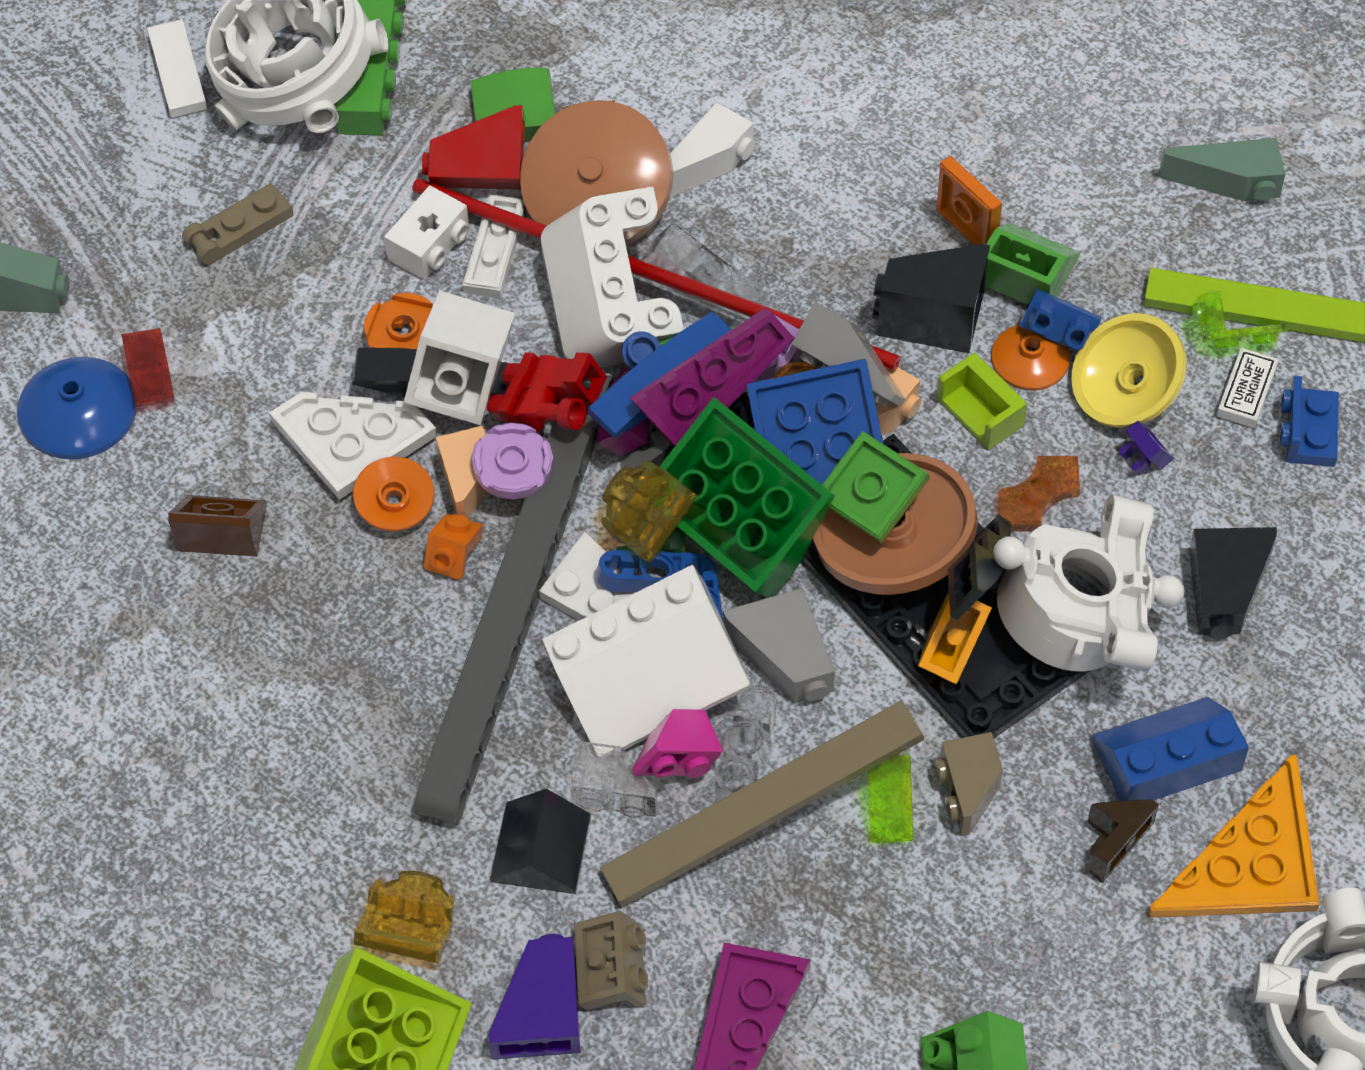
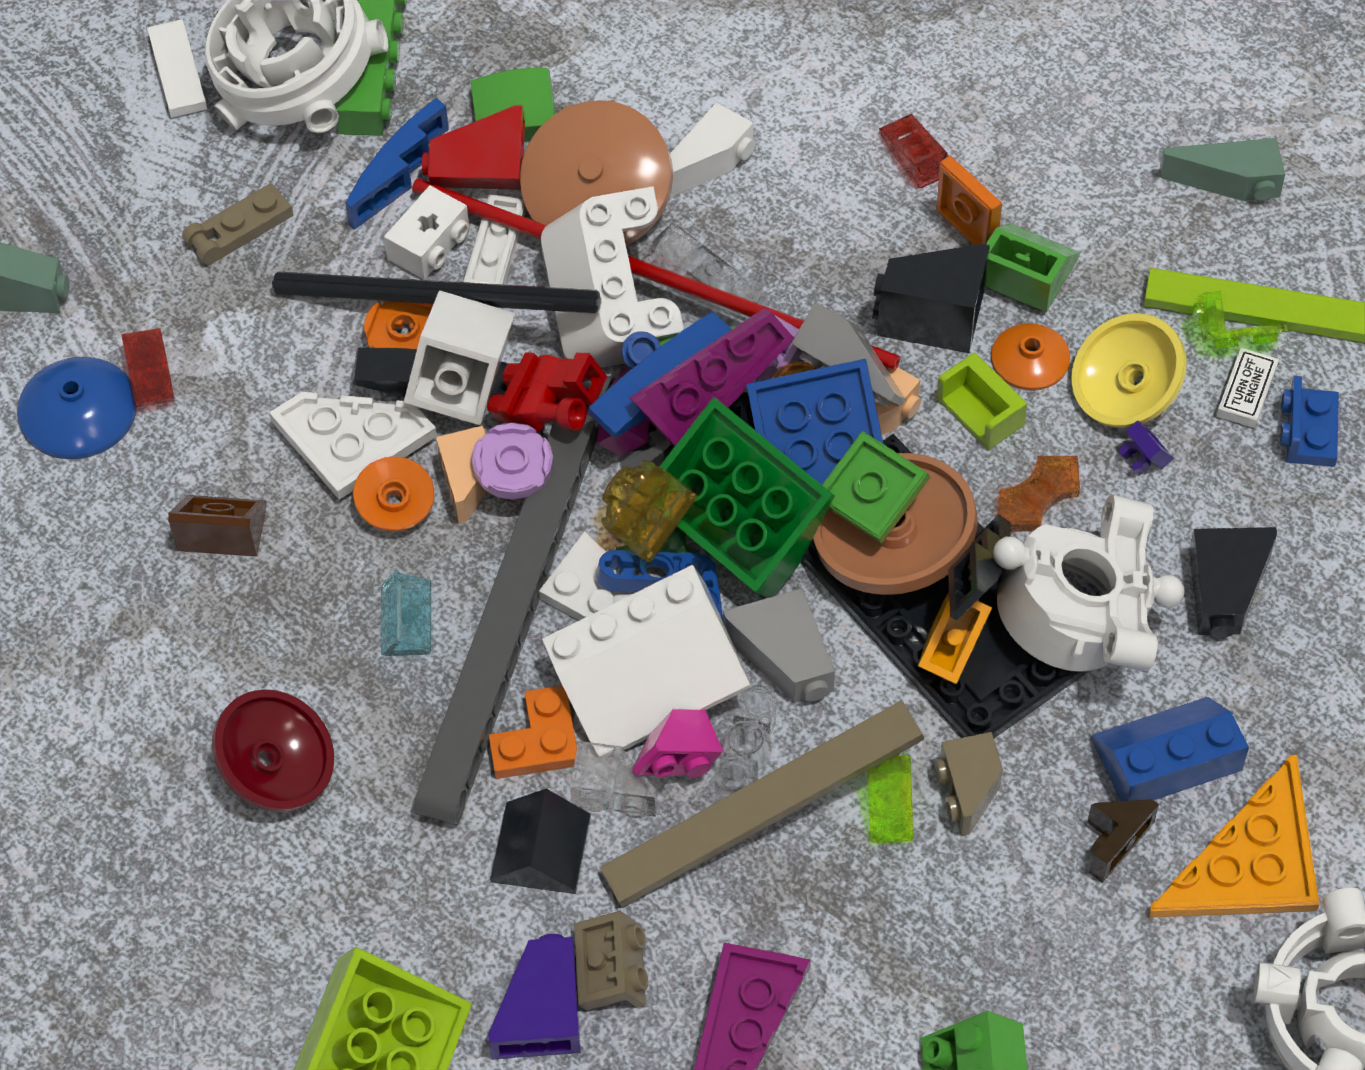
(289, 740): none -> dark red dish
(389, 171): none -> blue slope
(405, 615): none -> clear light blue slope
(407, 917): clear yellow slope -> none
(427, 290): none -> black axle
(450, 544): orange bracket -> none
(543, 746): none -> orange plate
(917, 152): none -> clear red slope
(1059, 320): blue hips -> none

